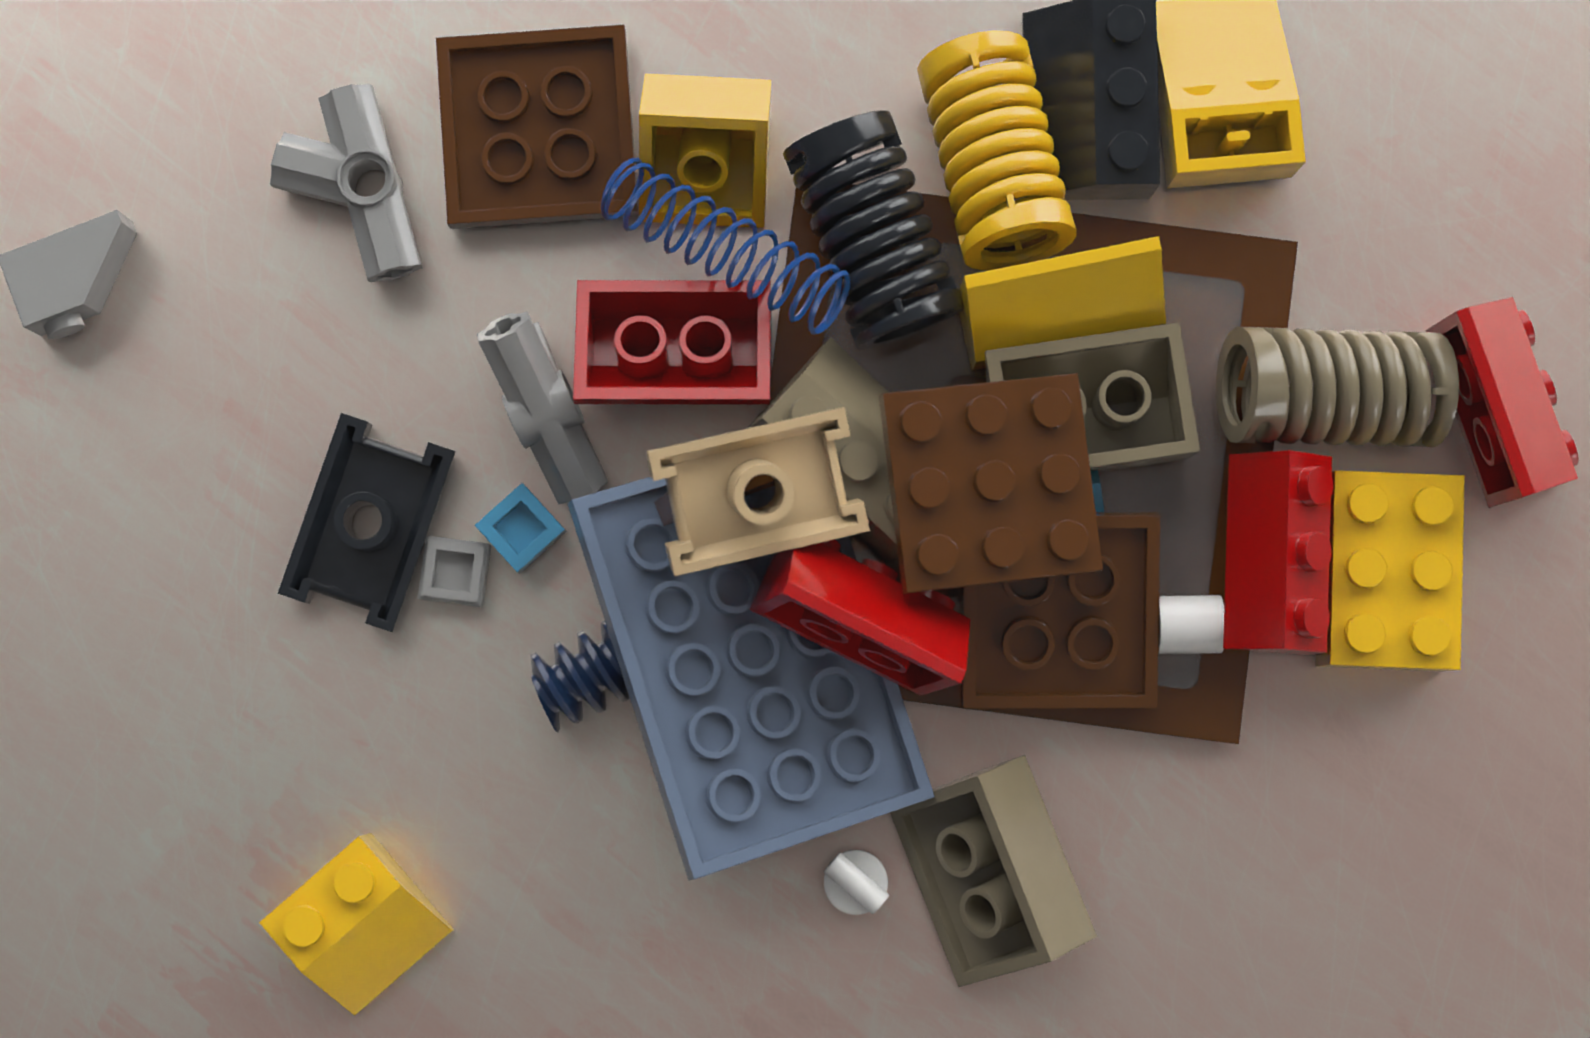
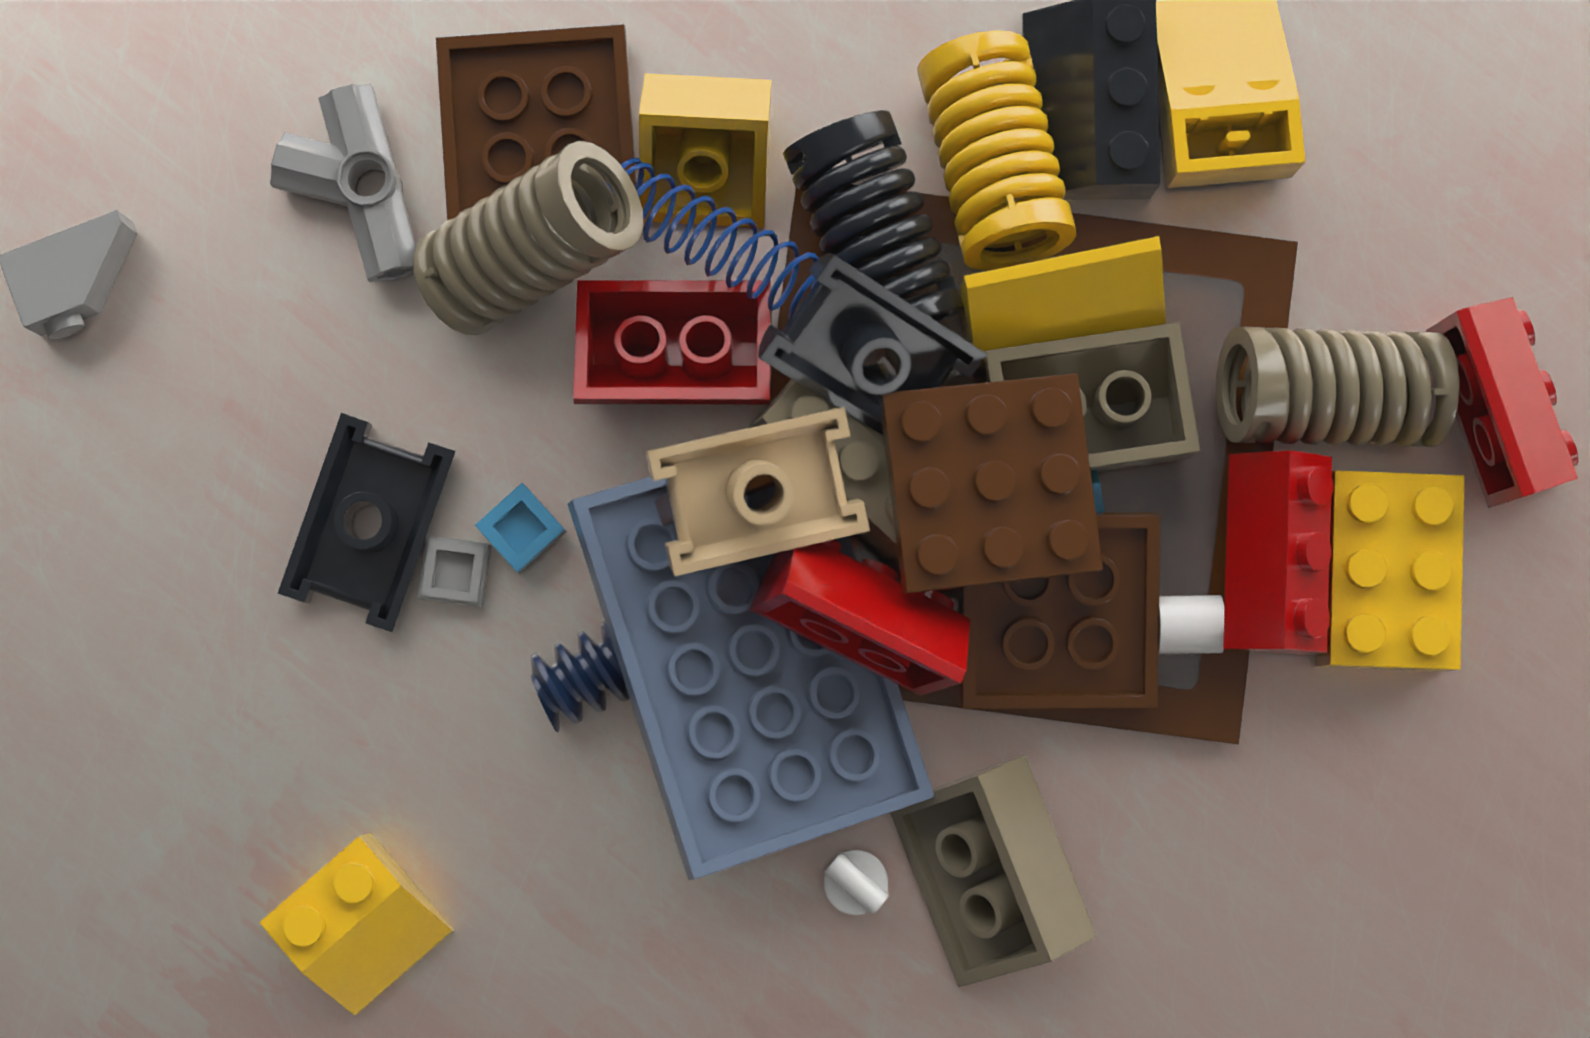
(528, 239): none -> dark tan piece
(542, 406): light grey piece -> none
(844, 322): none -> black piece

